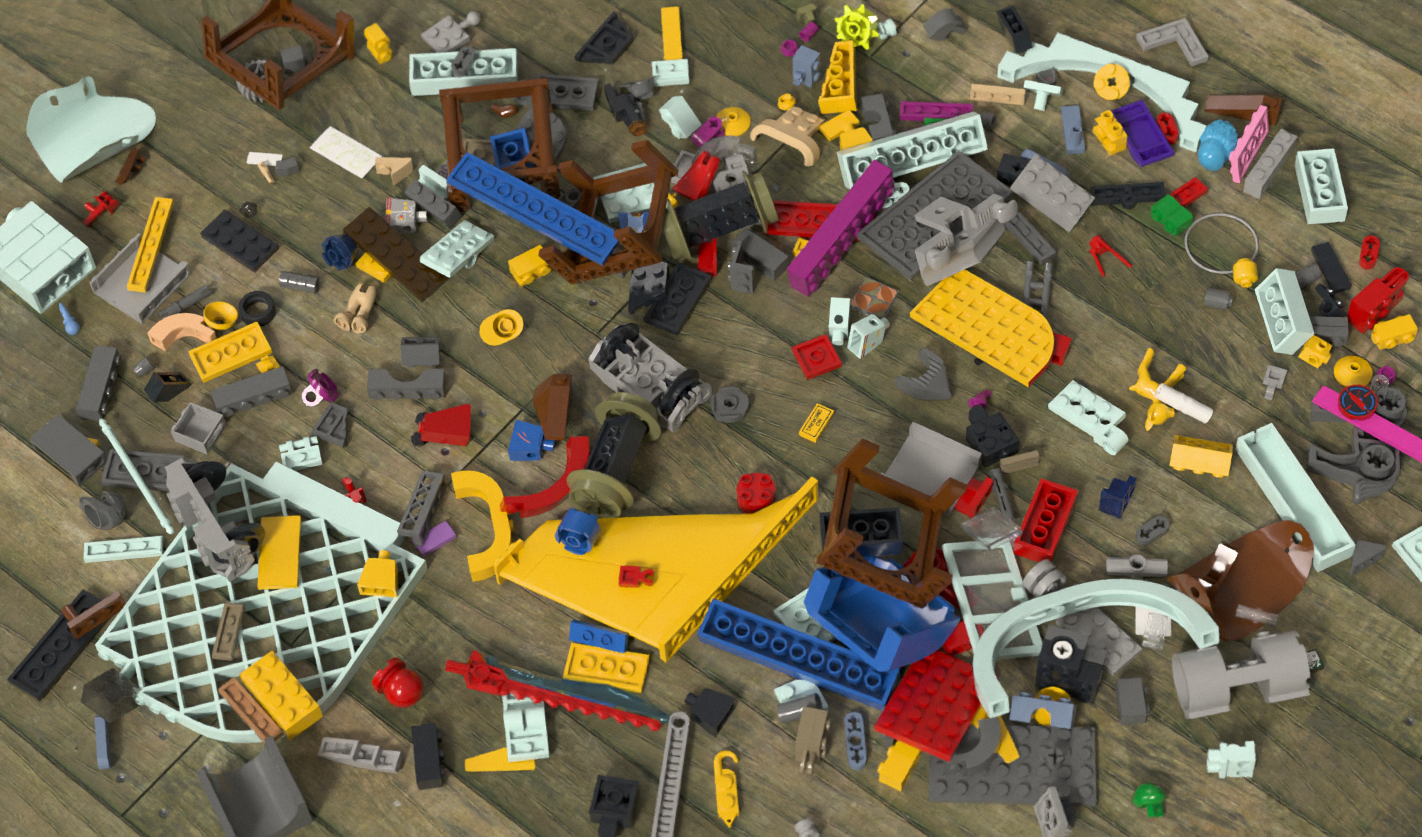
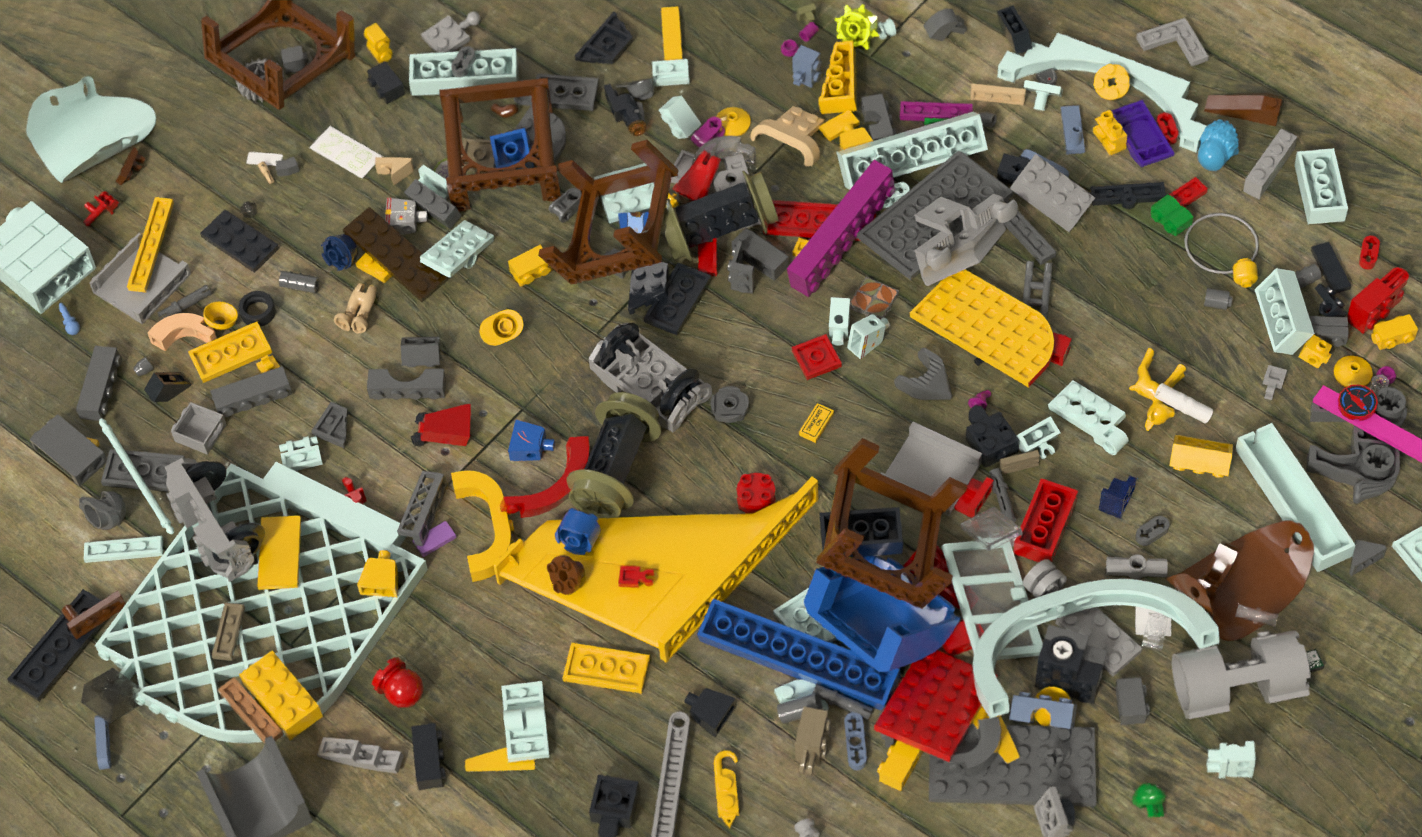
(322, 386): magenta tile -> none
(385, 82): none -> black brick
(534, 208): blue plate -> none
(553, 405): reddish brown wedge -> none
(565, 574): none -> reddish brown plate
(598, 636): blue plate -> none
(606, 701): piece -> none
(786, 101): yellow plate -> none
(842, 701): none -> dark grey pin
(1038, 436): none -> light aqua brick
(1100, 246): red plant -> none
(1249, 144): bright pink plate -> none

